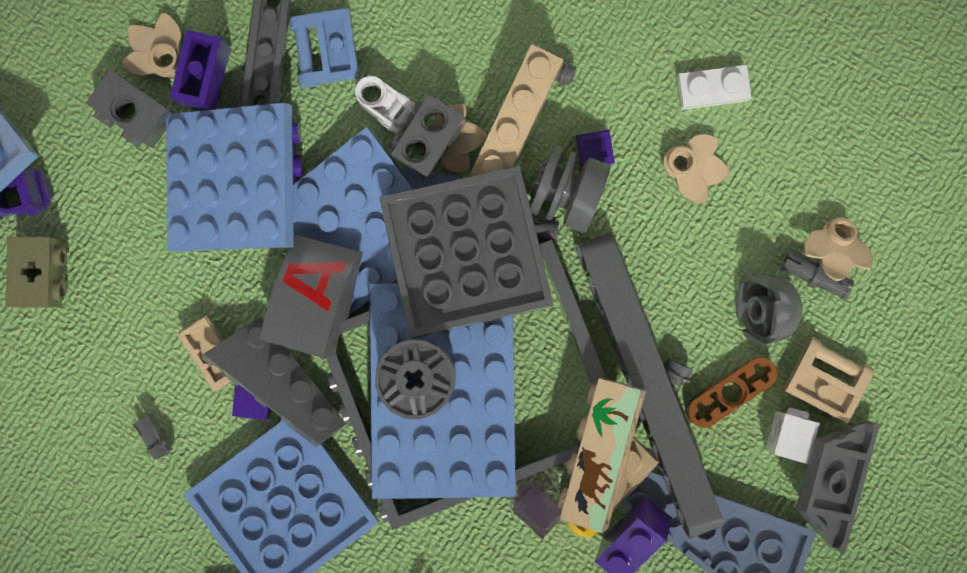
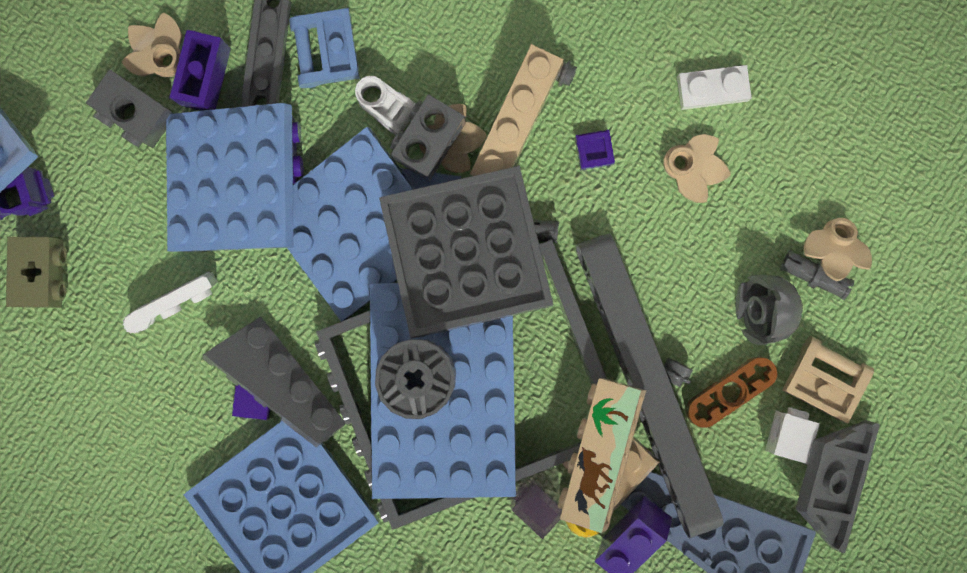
(153, 437): dark grey pin -> none
(169, 303): none -> white hinge
(197, 340): tan plate -> none
(311, 296): dark grey slope -> none
(569, 188): dark grey wheel -> none

